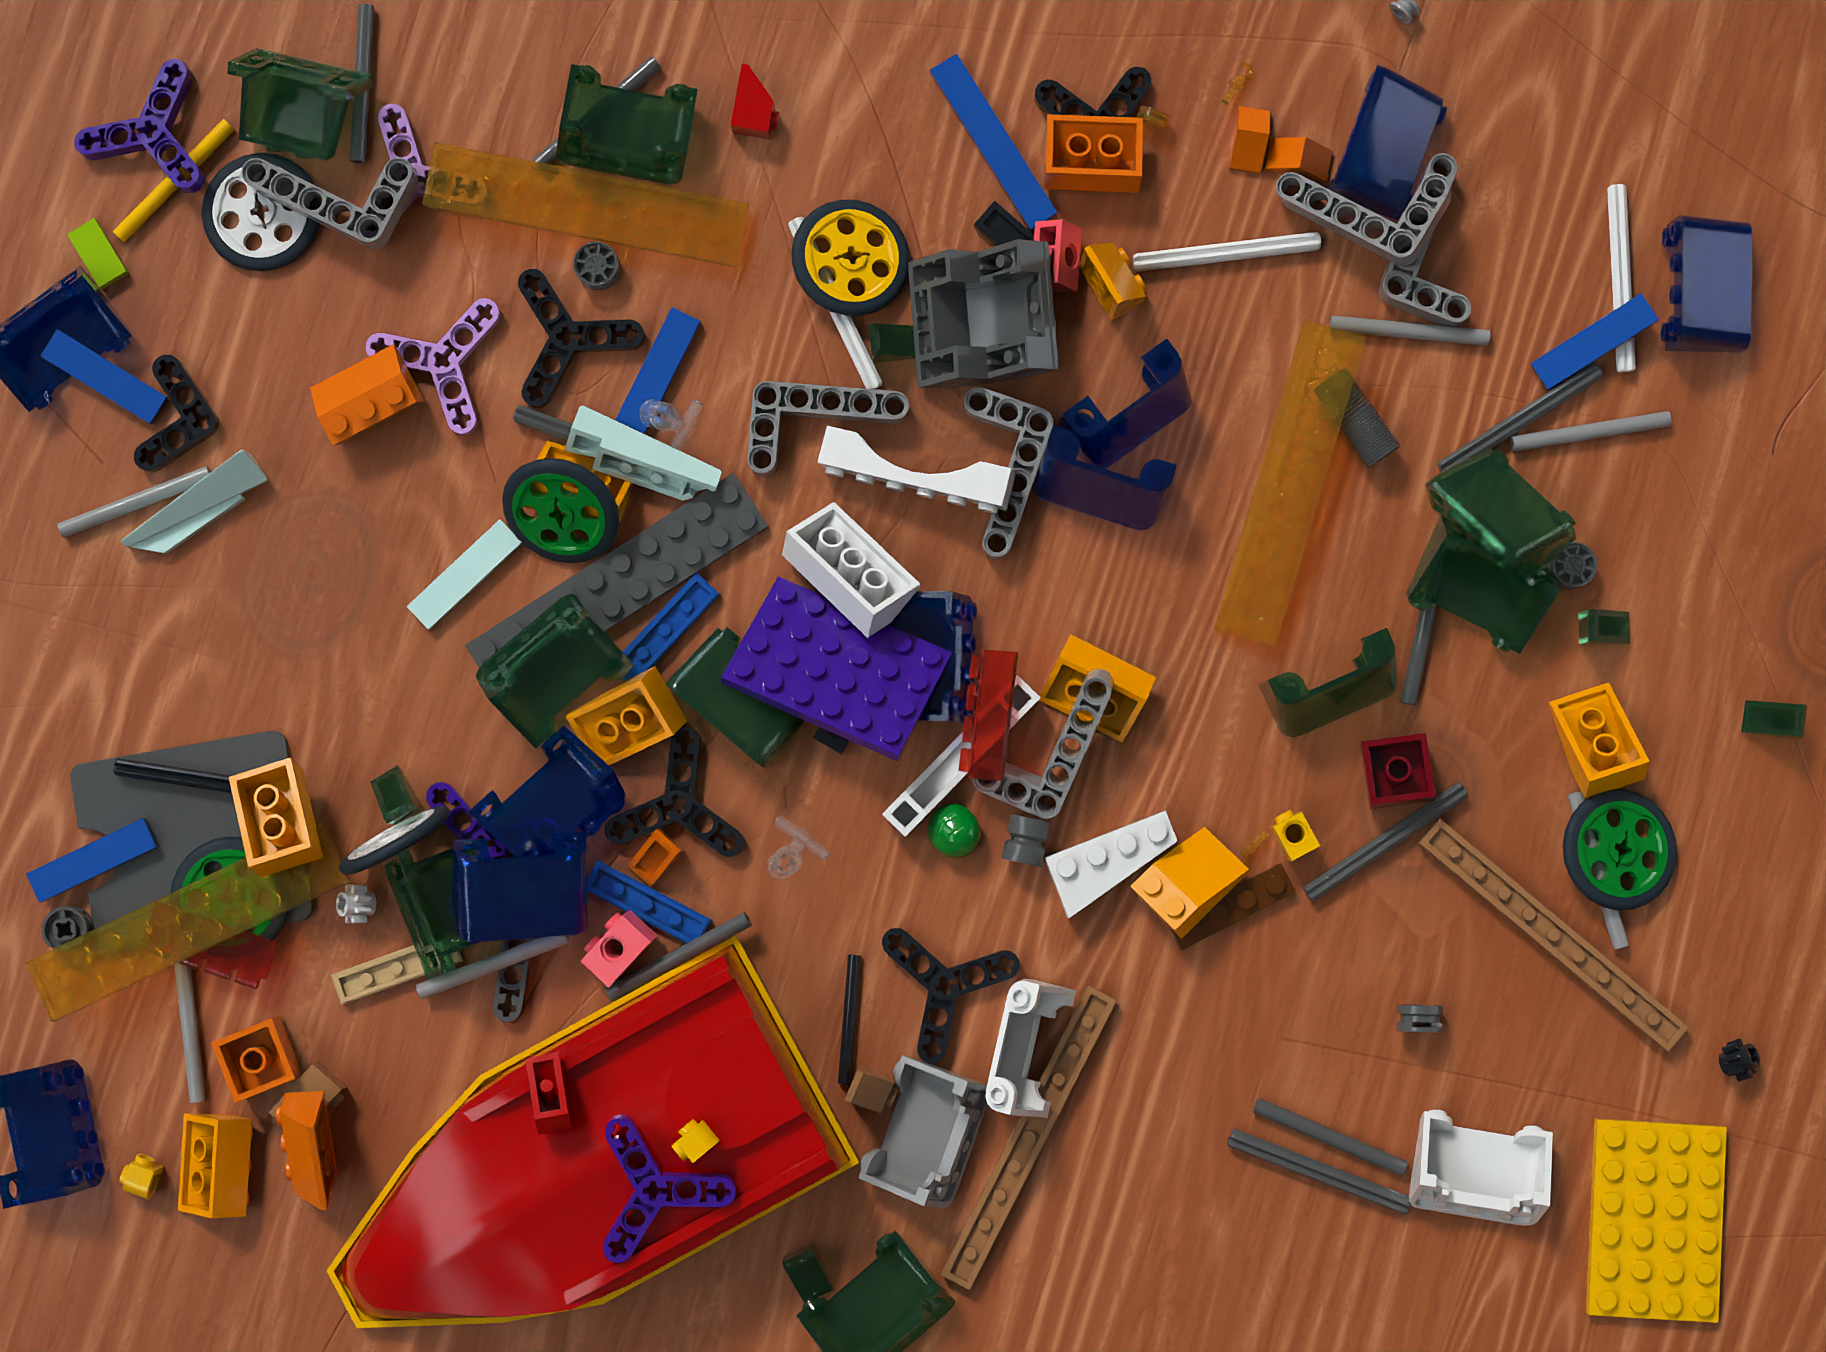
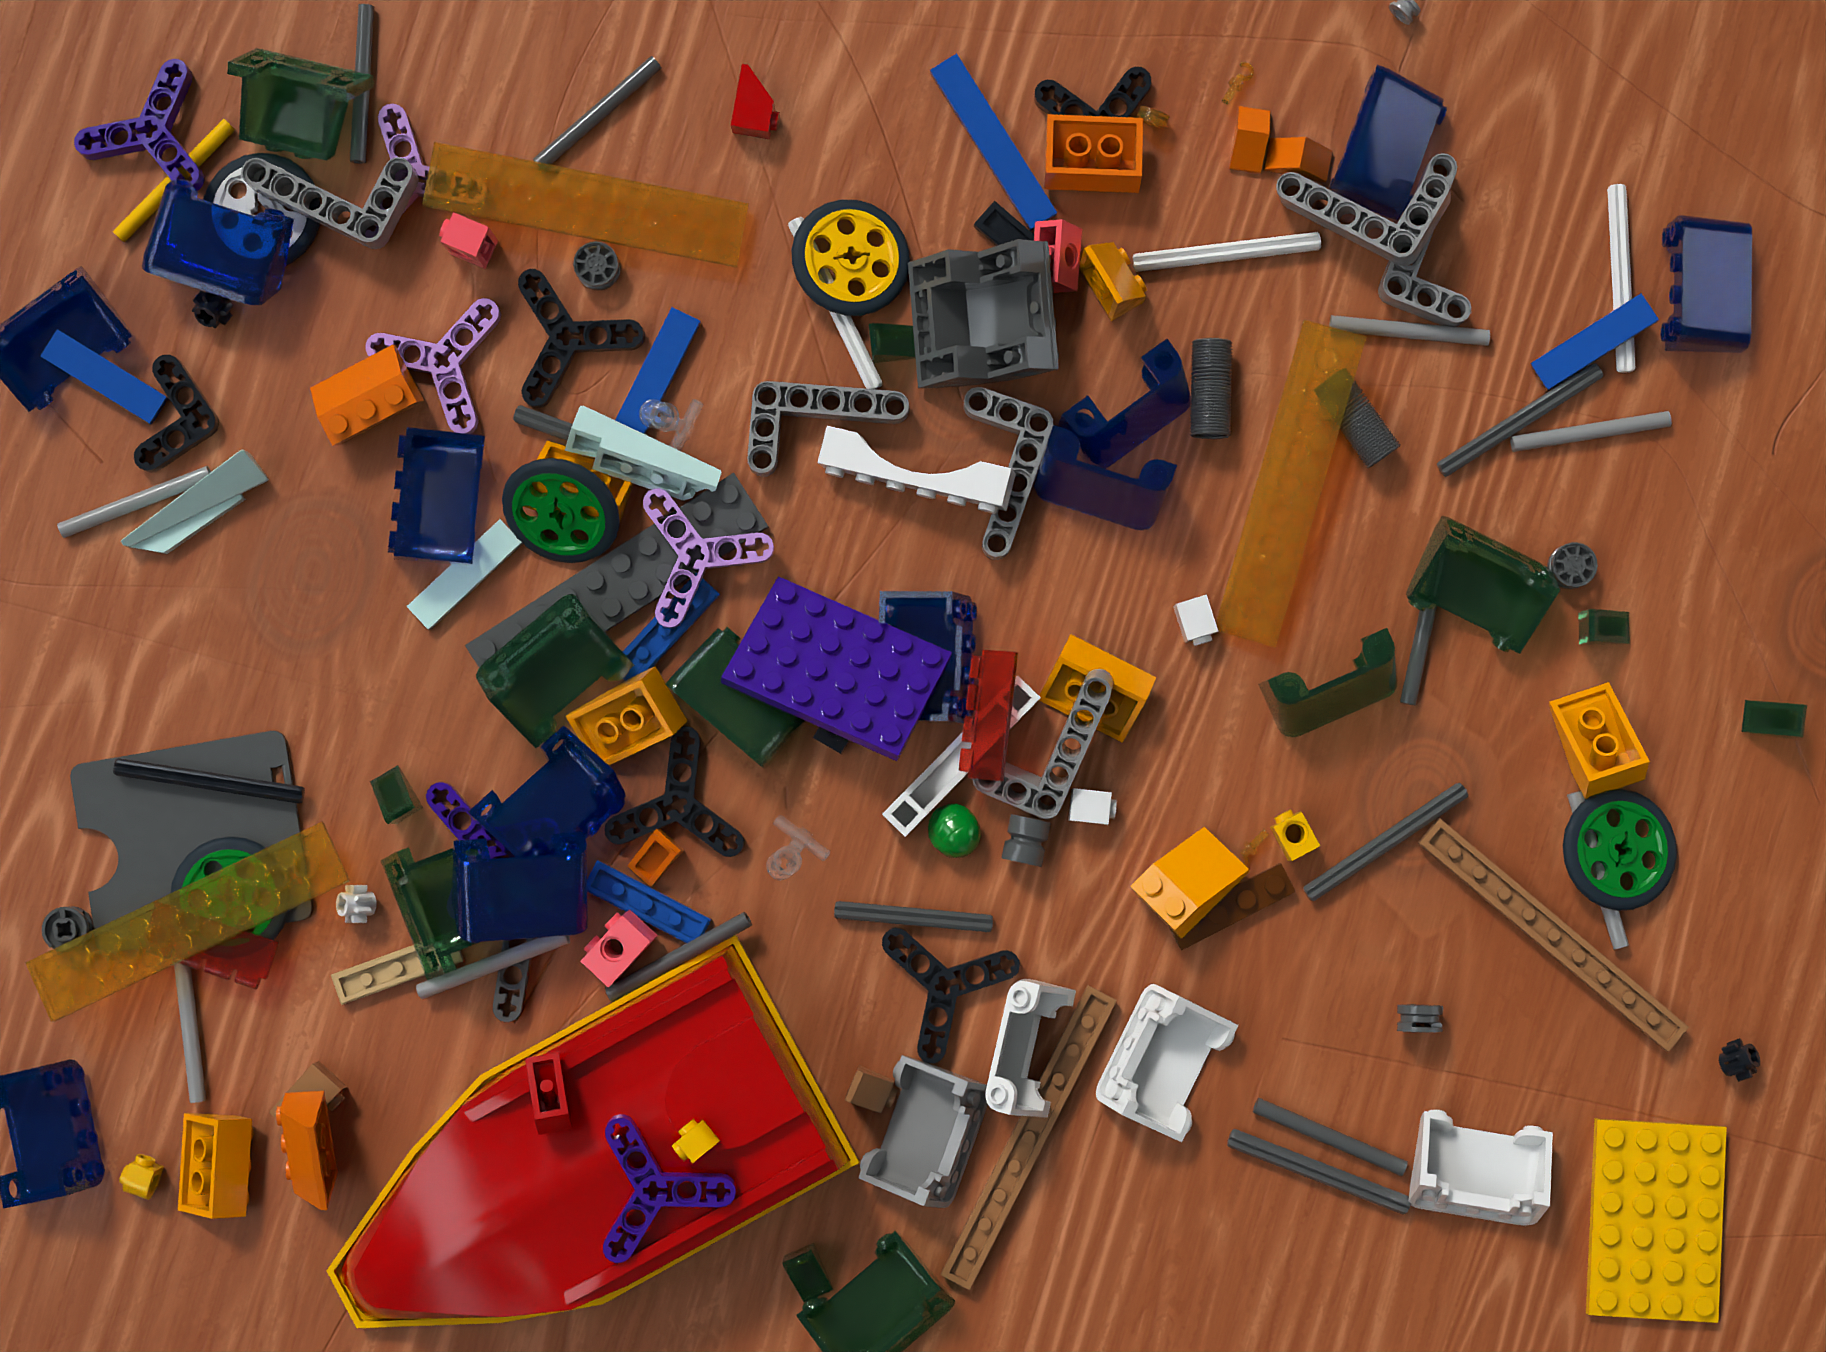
(92, 860): blue tile -> none
(98, 253): lime tile -> none
(212, 309): none -> black gear
(217, 246): none -> clear blue windscreen
(257, 1059): orange brick -> none
(275, 817): light orange brick -> none
(394, 840): black wedge -> none
(436, 496): none -> clear blue windscreen
(468, 240): none -> coral brick
(625, 129): clear green windscreen -> none
(709, 549): none -> lavender piece
(849, 568): white slope -> none
(849, 1019): black bar -> none
(913, 916): none -> dark grey axle
(1091, 806): none -> white brick
(1102, 862): white wedge -> none
(1161, 1060): none -> white windscreen
(1196, 620): none -> white brick
(1212, 397): none -> dark grey piece
(1397, 771): dark red brick -> none
(1502, 513): clear green windscreen -> none

